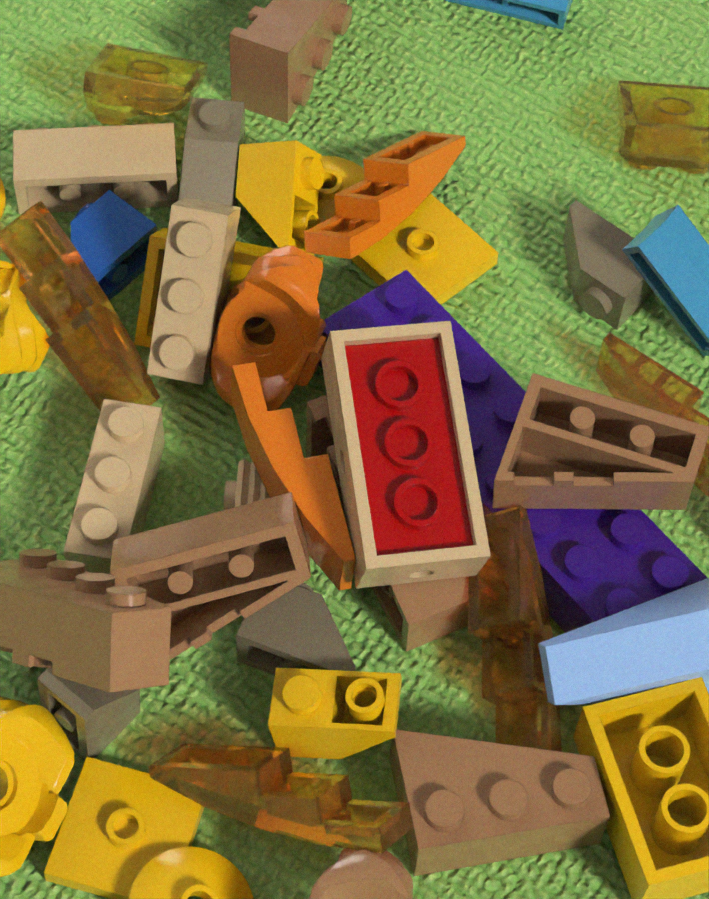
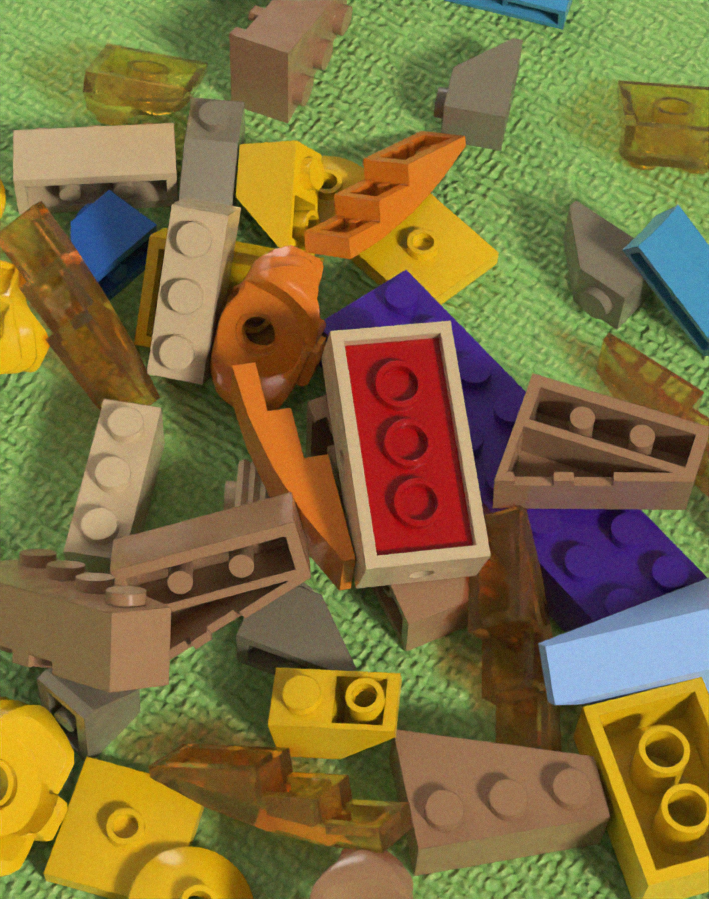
(481, 96): none -> dark tan slope

